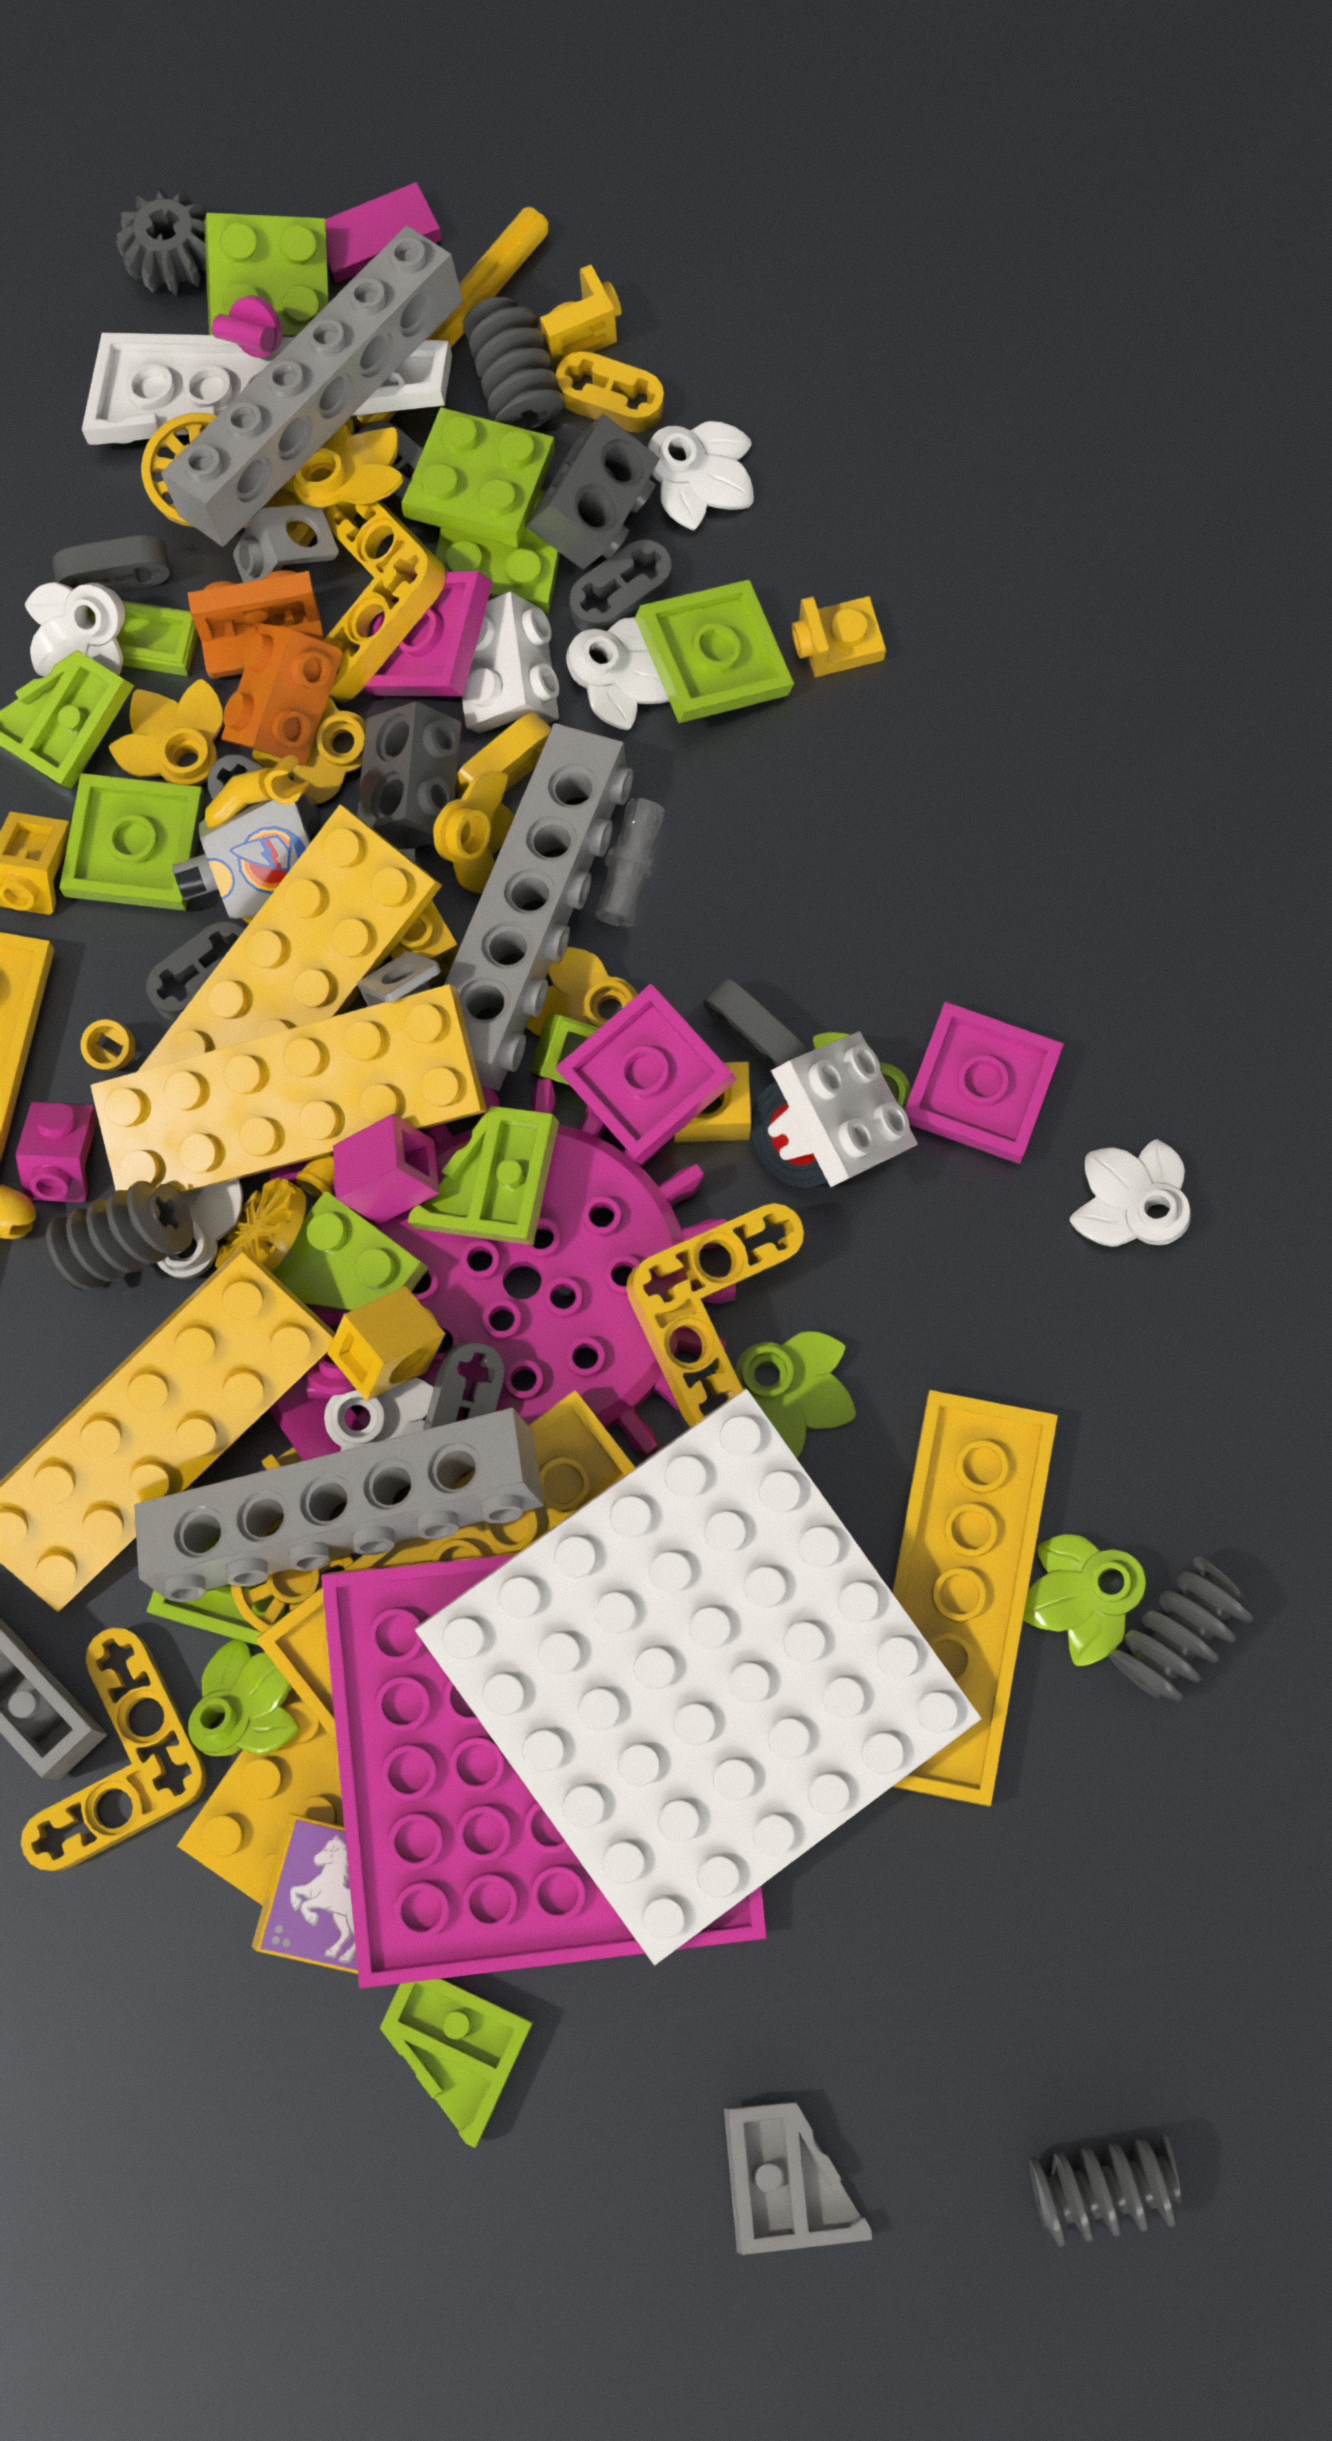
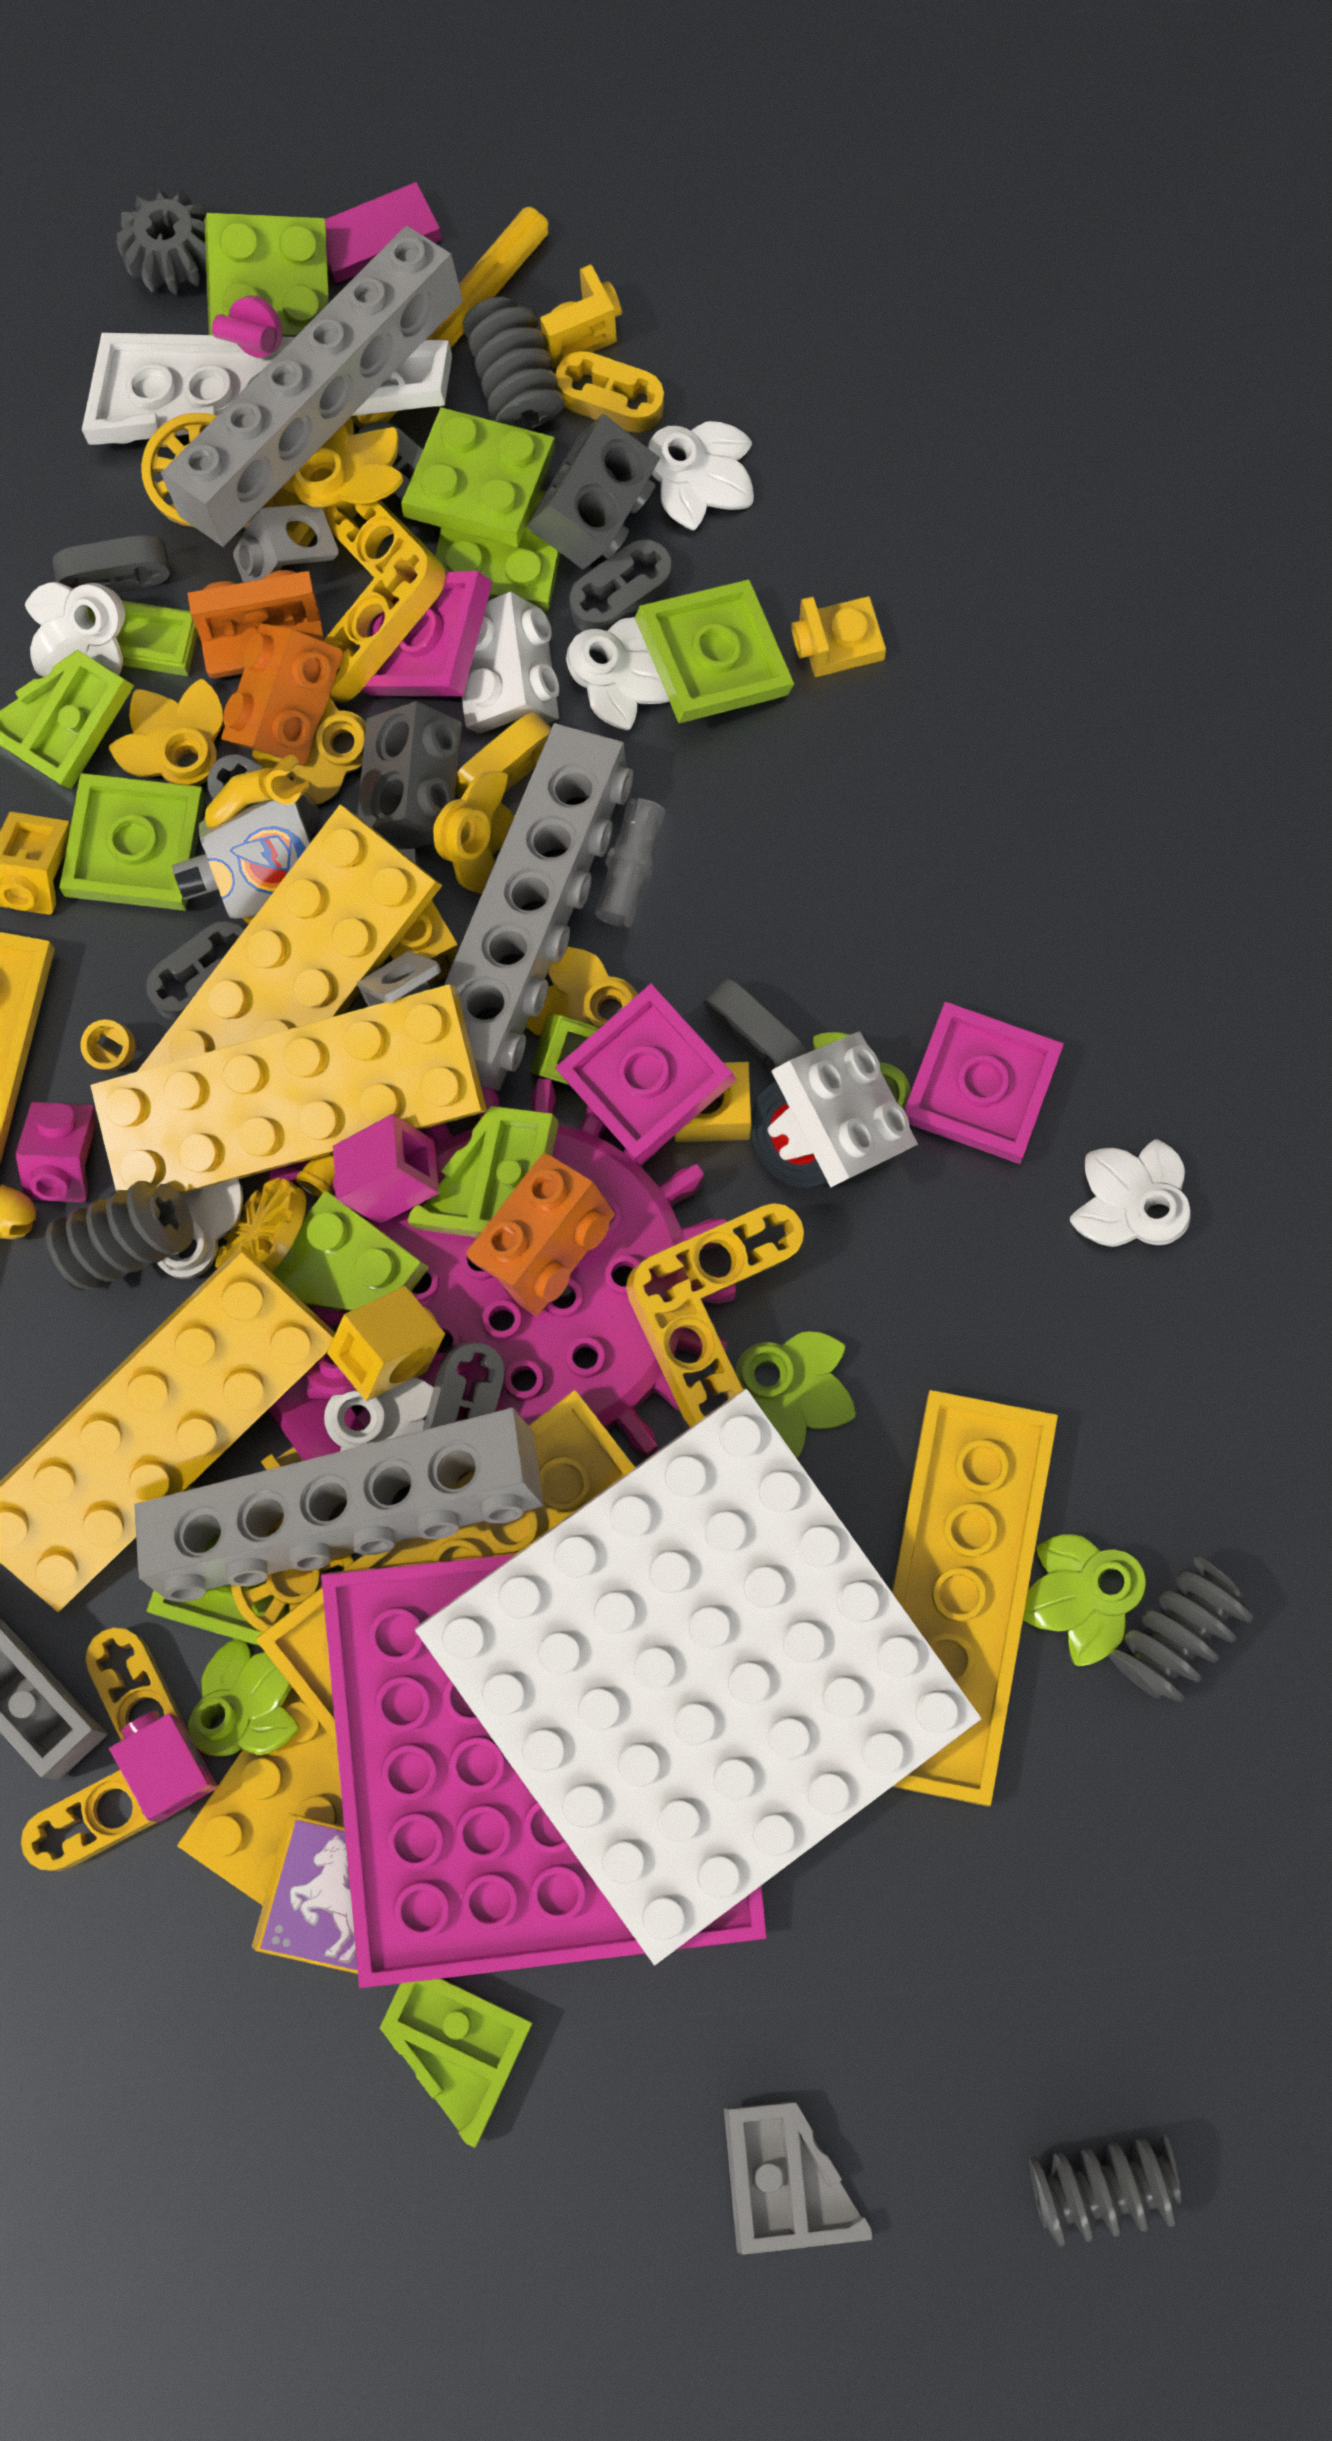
(162, 1765): none -> dark pink brick
(542, 1233): none -> orange bracket

